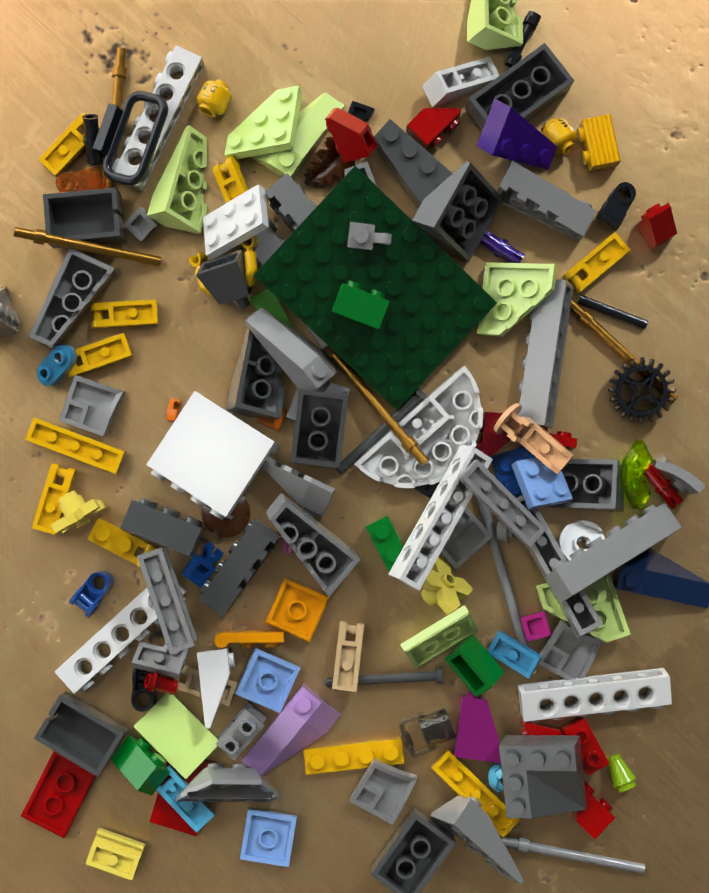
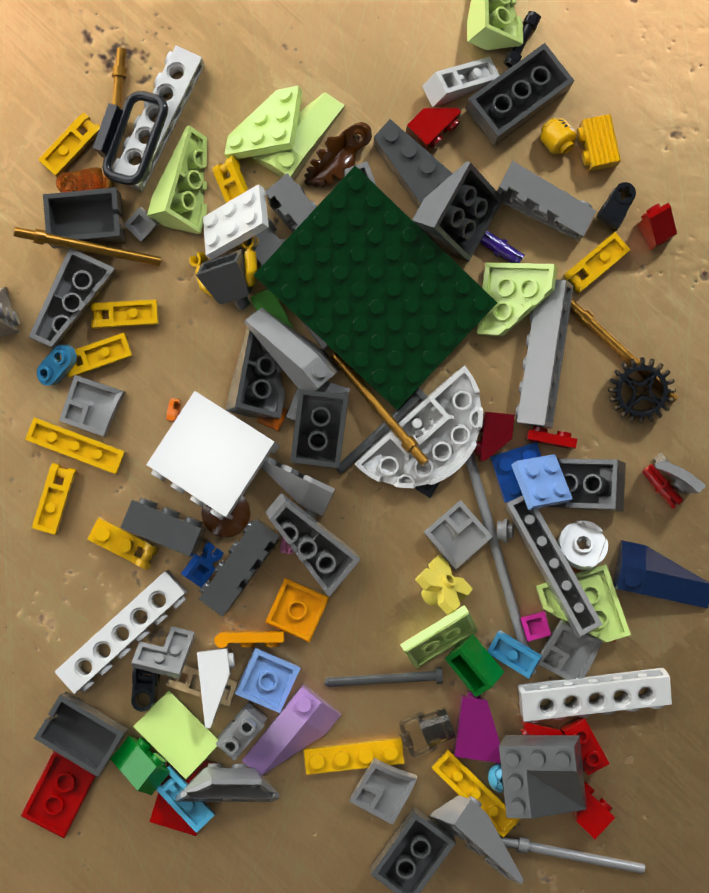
(76, 512): light yellow plant -> none
(90, 596): blue piece -> none
(91, 130): black pin -> none
(115, 854): light yellow plate -> none
(160, 683): red pin -> none
(167, 599): light grey fence -> none
(214, 98): yellow head -> none
(268, 837): light blue plate -> none
(348, 658): tan plate -> none
(350, 134): red slope -> none
(360, 305): green brick -> none
(361, 111): black tile -> none
(363, 236): light grey plate -> none
(385, 540): green brick -> none
(437, 521): white brick -> none
(502, 503): light grey plate -> none
(514, 138): dark purple wedge -> none
(533, 438): light nougat piece -> none
(612, 311): black bar -> none
(612, 552): light grey brick -> none
(620, 774): lime cone -> none
(632, 472): clear neon green plate -> none

